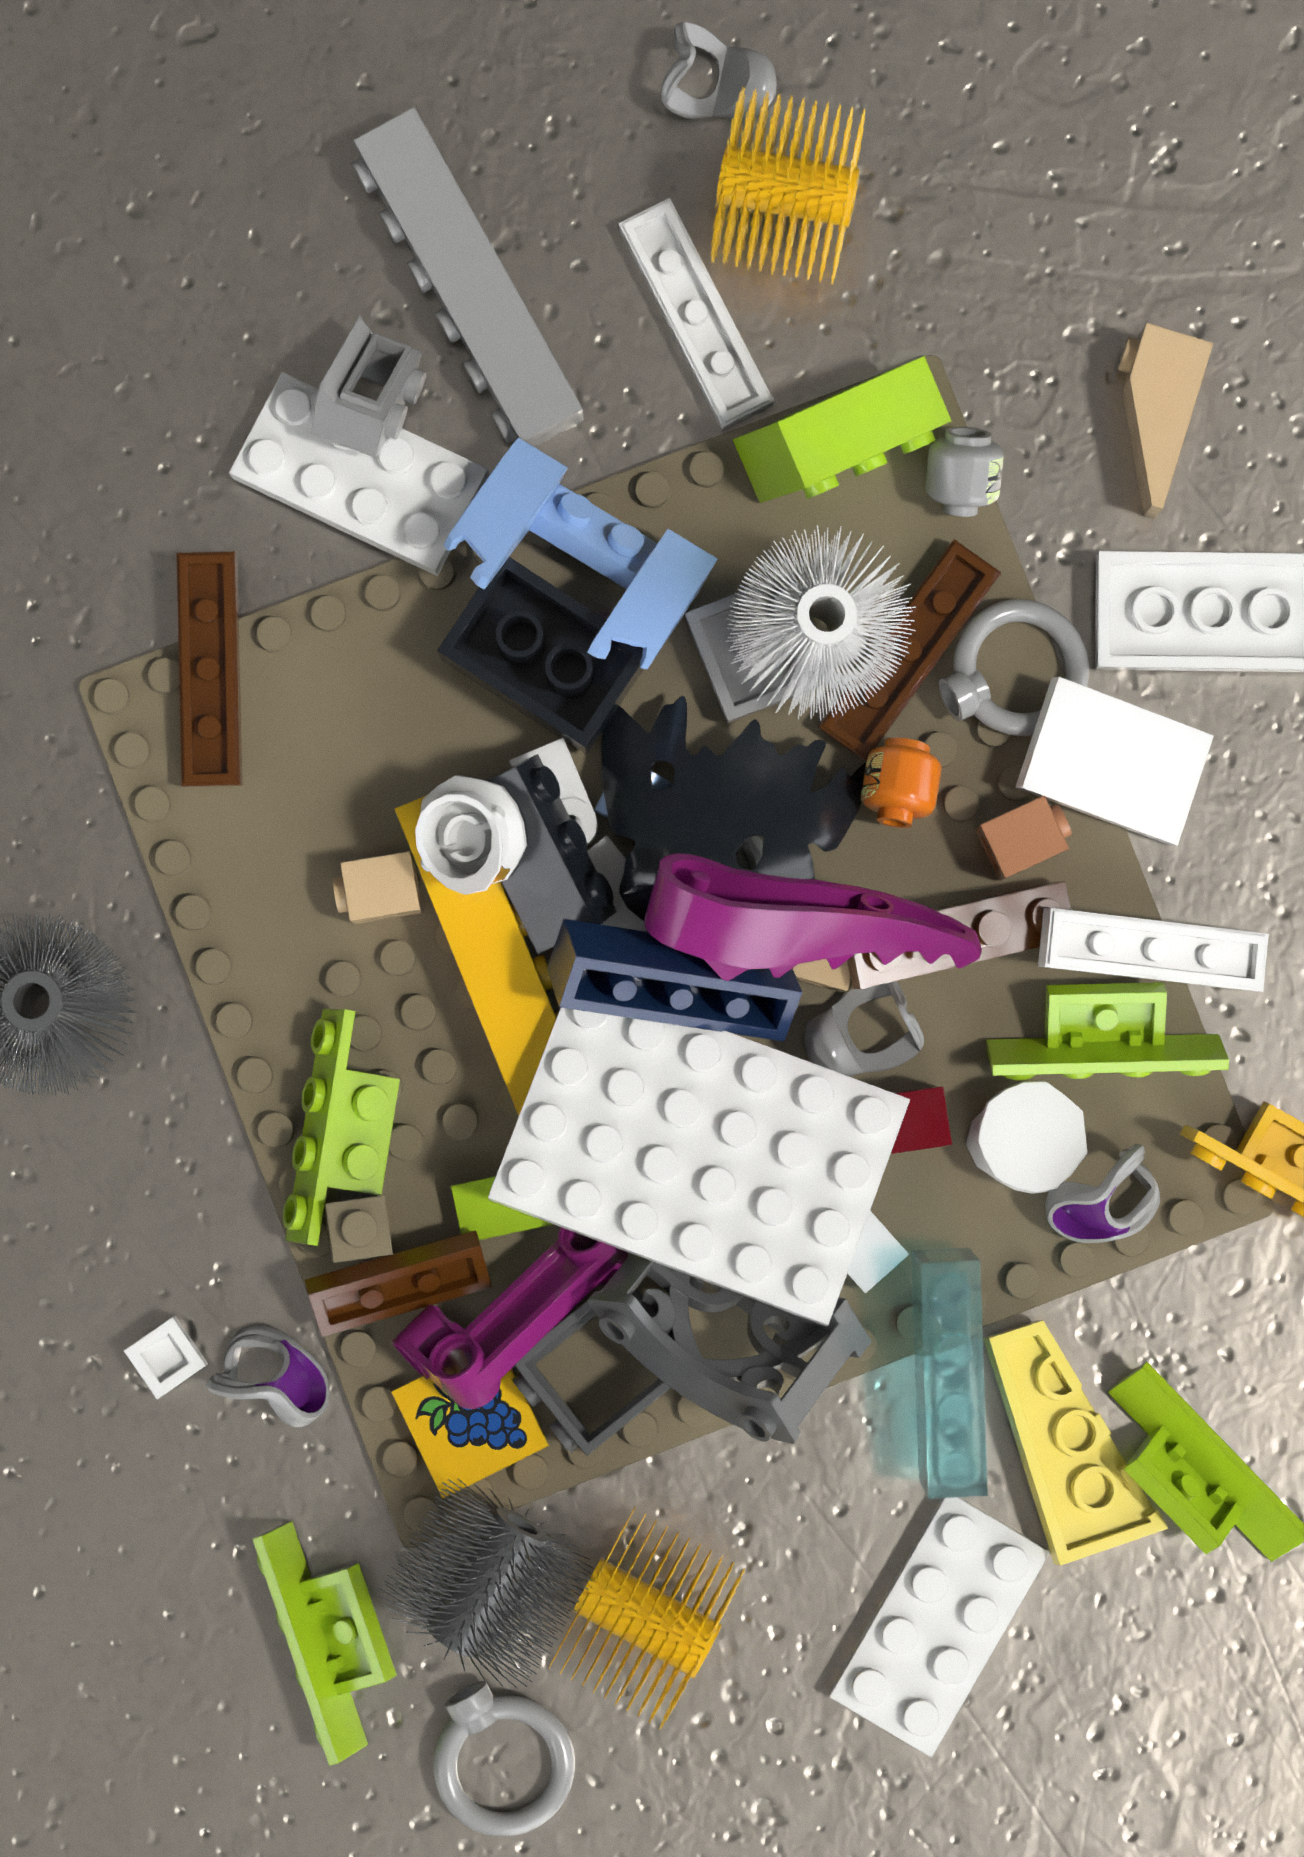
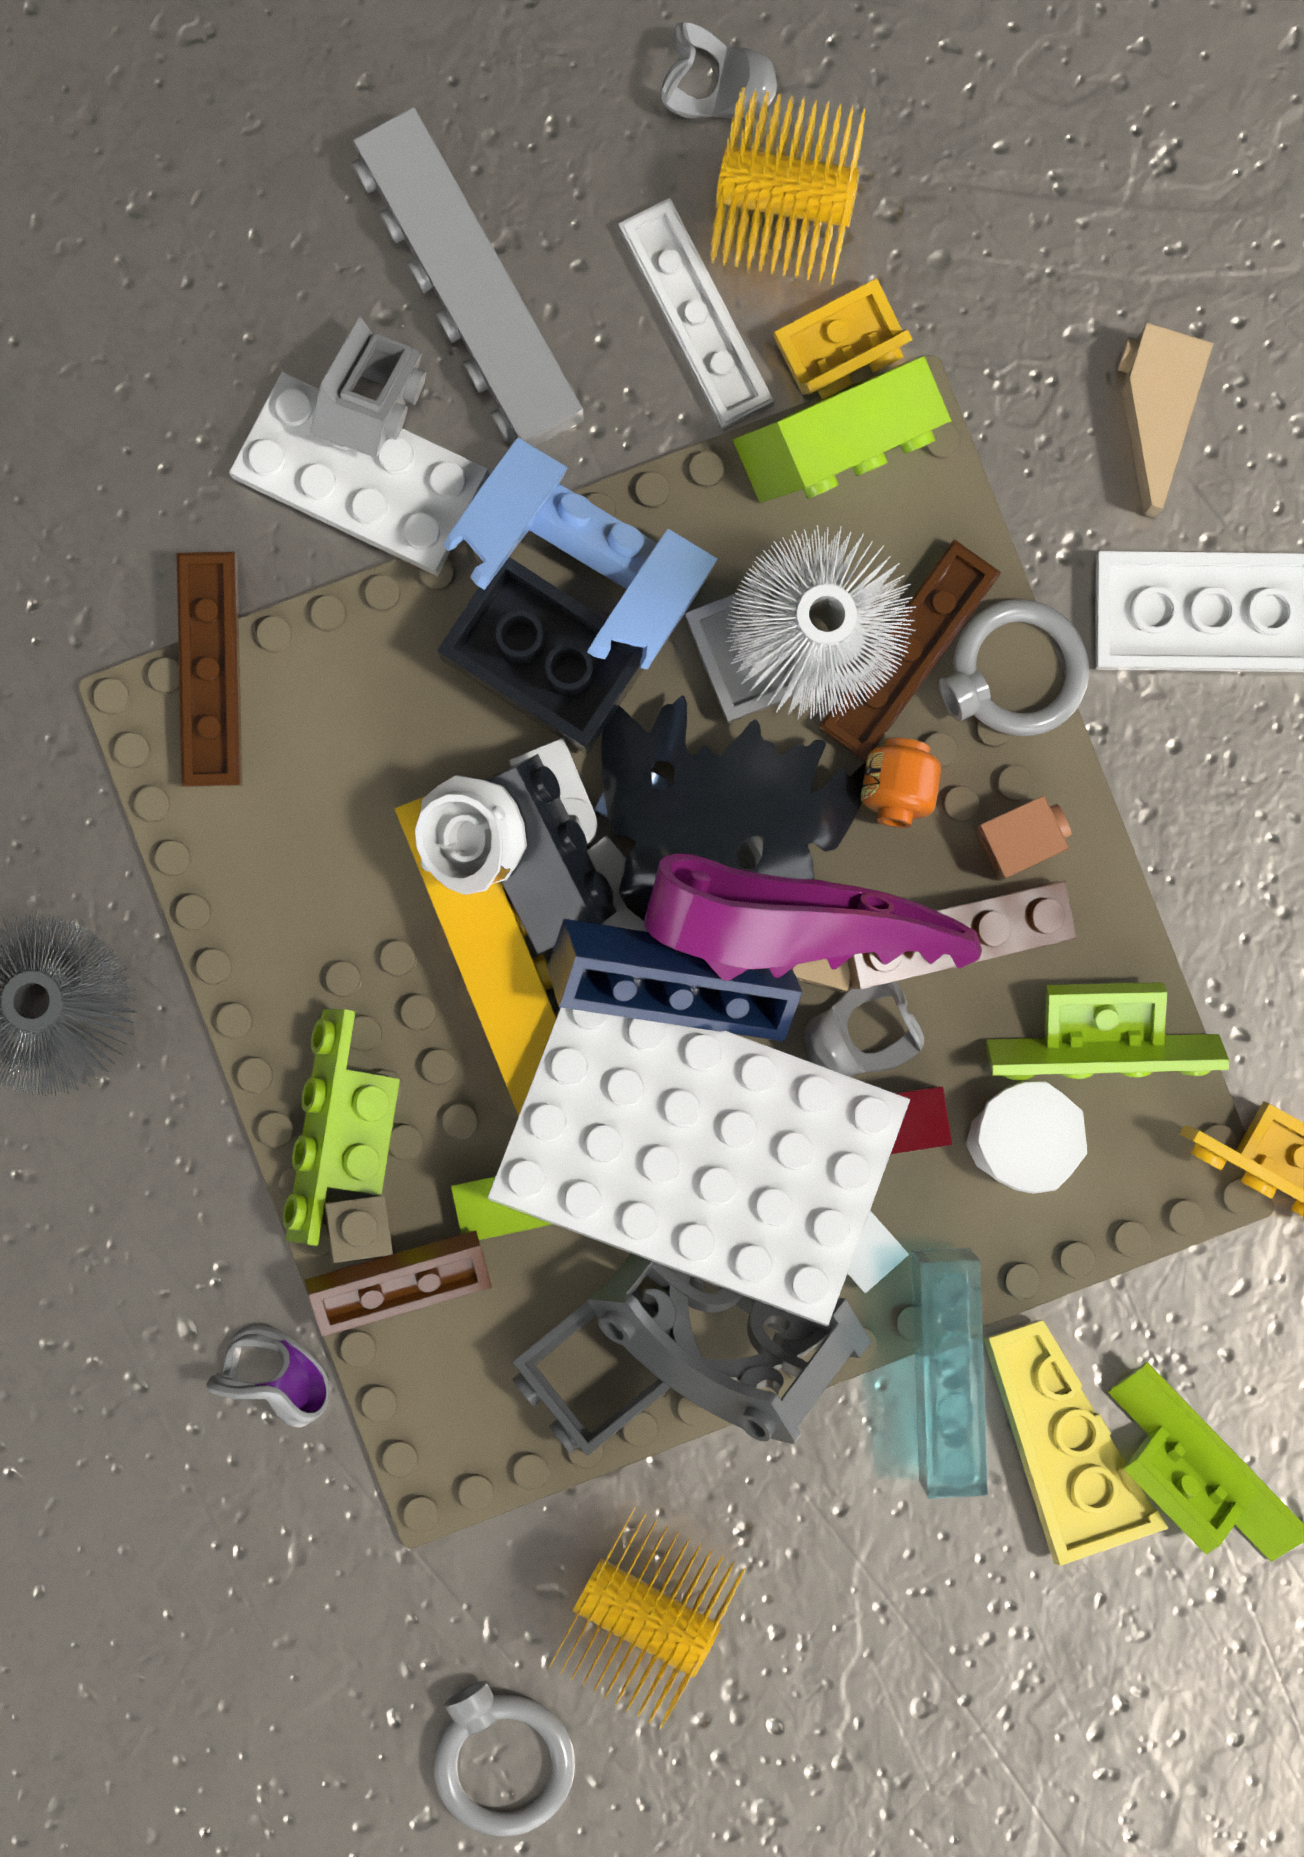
(166, 1357): white plate -> none
(329, 1635): lime bracket -> none
(378, 888): tan brick -> none
(469, 1441): yellow tile -> none
(474, 1359): magenta piece -> none
(487, 1583): dark grey piece -> none
(841, 339): none -> yellow bracket
(938, 1623): white plate -> none
(964, 470): light grey head -> none
(1083, 1210): light grey piece -> none
(1114, 761): white tile -> none
(1153, 949): white tile -> none

